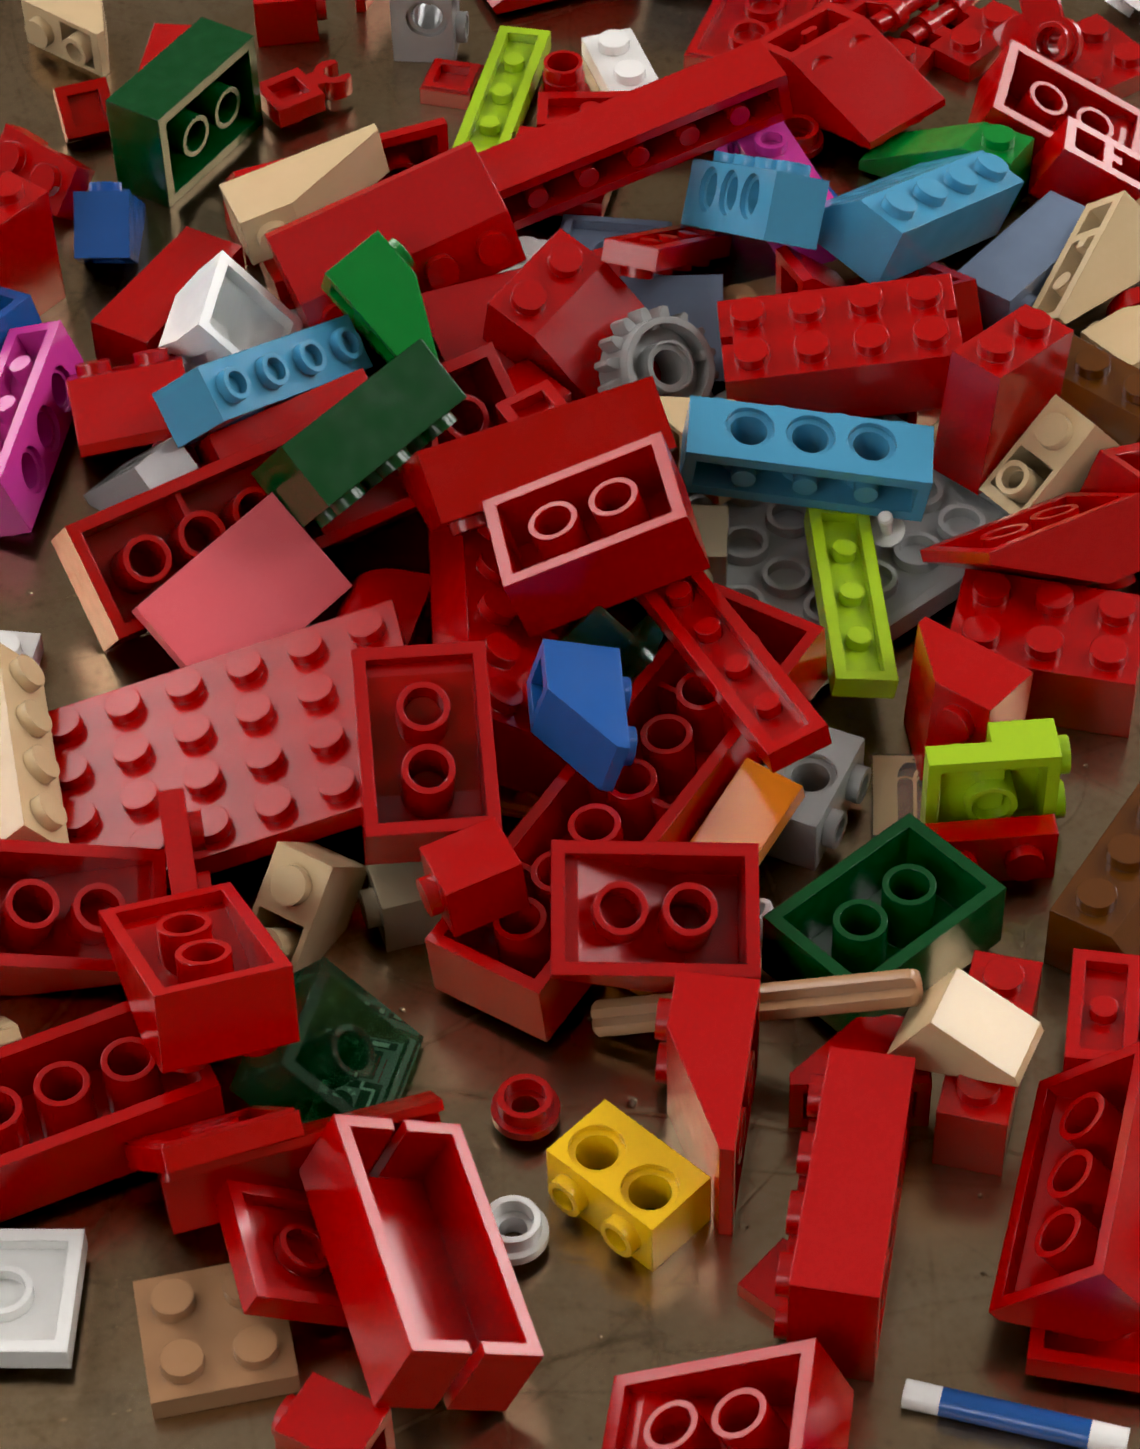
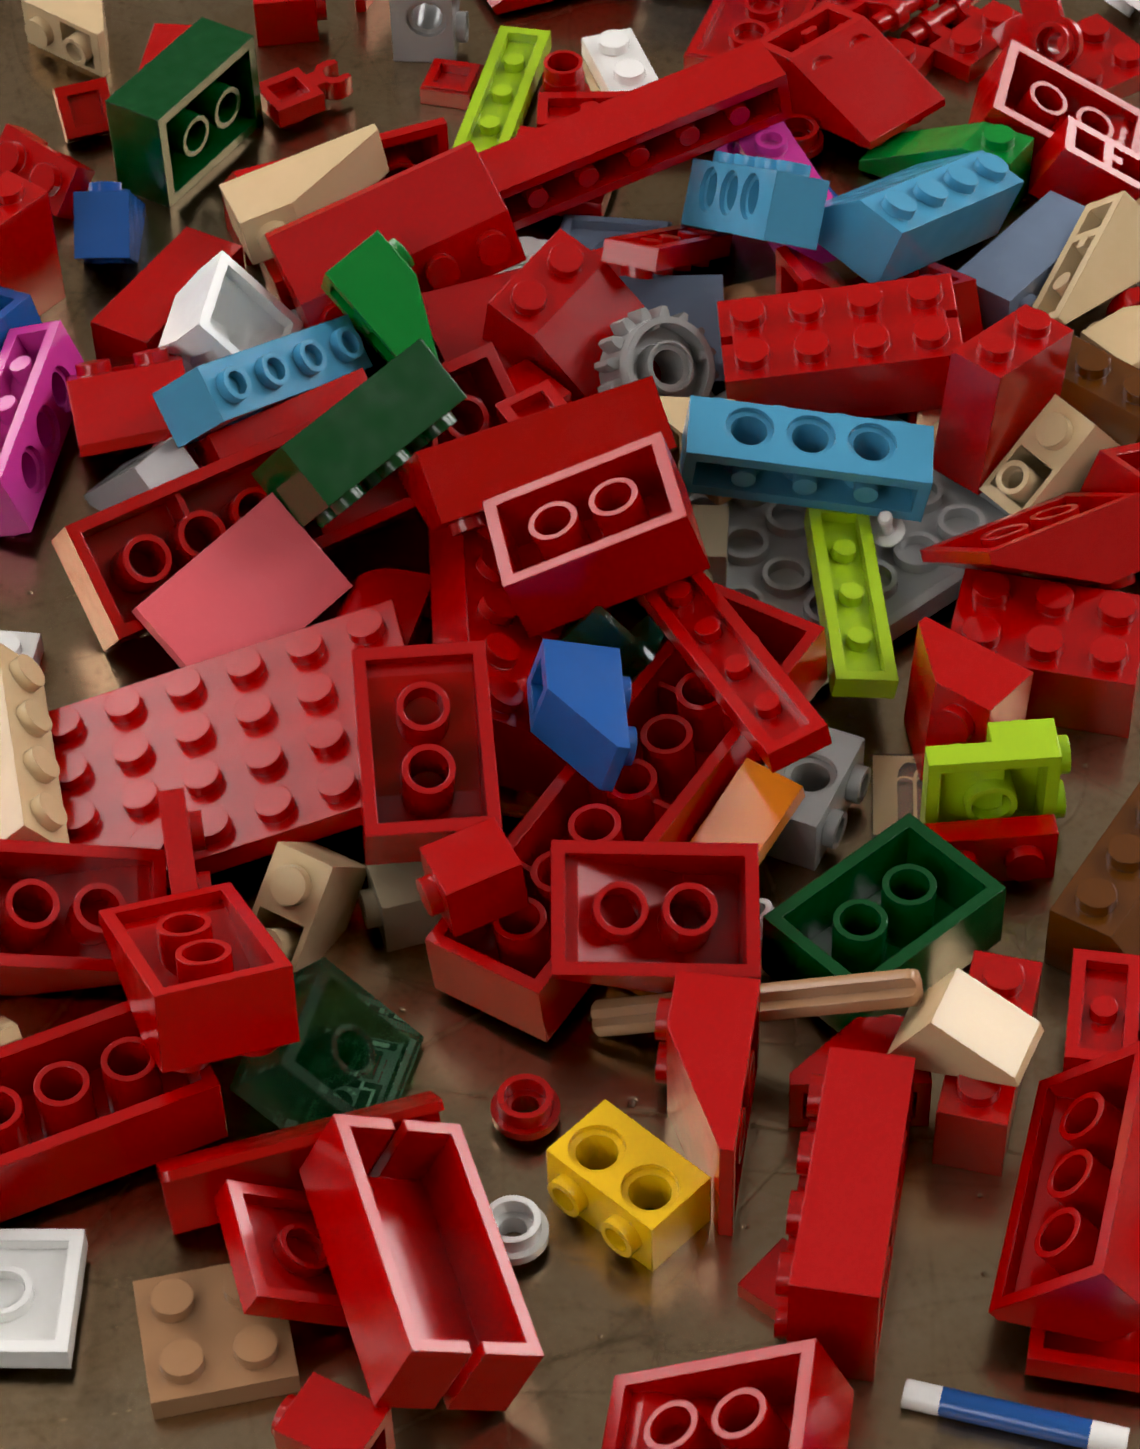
(213, 1138): red tile -> none

